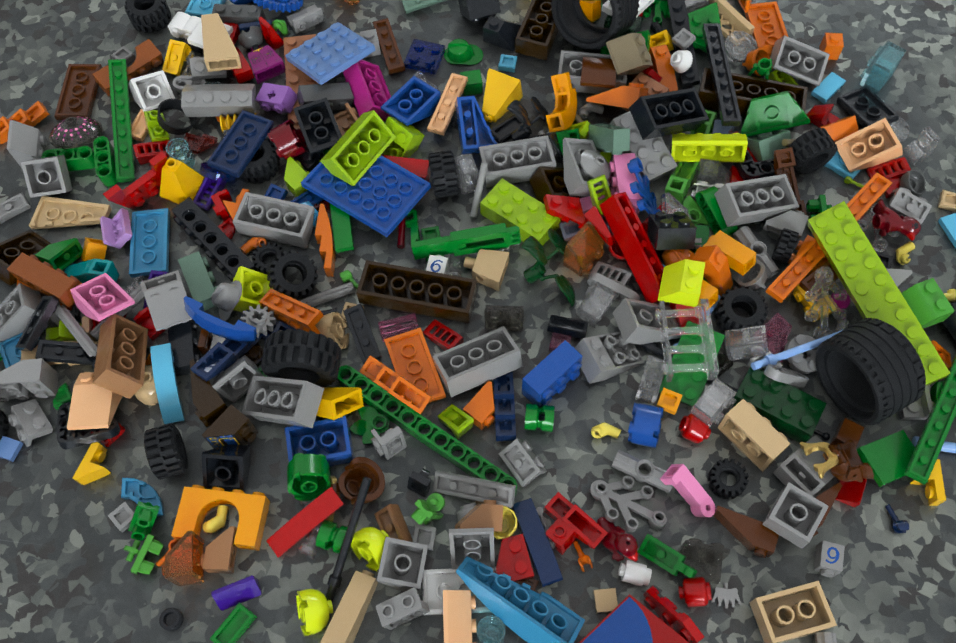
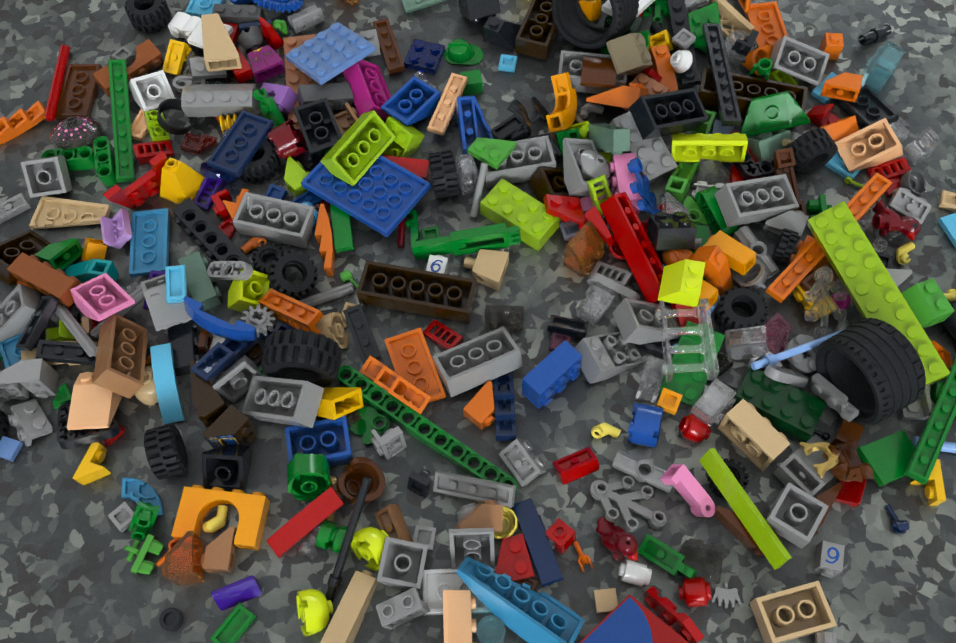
(25, 142): light grey slope -> none
(57, 83): none -> red axle
(145, 320): red bracket -> none
(175, 283): none -> medium azure tile
(180, 150): clear light blue wheel -> none
(224, 267): none -> light grey beam
(226, 298): light grey piece -> none
(268, 107): none -> green plate
(398, 329): clear pink tile -> none
(428, 509): bright green hips -> none
(456, 420): lime slope -> none
(491, 151): none -> bright green wing
(498, 94): yellow slope -> none
(532, 415): green wheel -> none
(537, 271): dark green plant -> none
(576, 465): none -> red slope
(585, 527): red slope -> none
(744, 46): none -> black bracket
(745, 509): none -> lime tile
(833, 397): none -> light grey hinge
(843, 87): none -> orange slope
(874, 34): none -> black pin

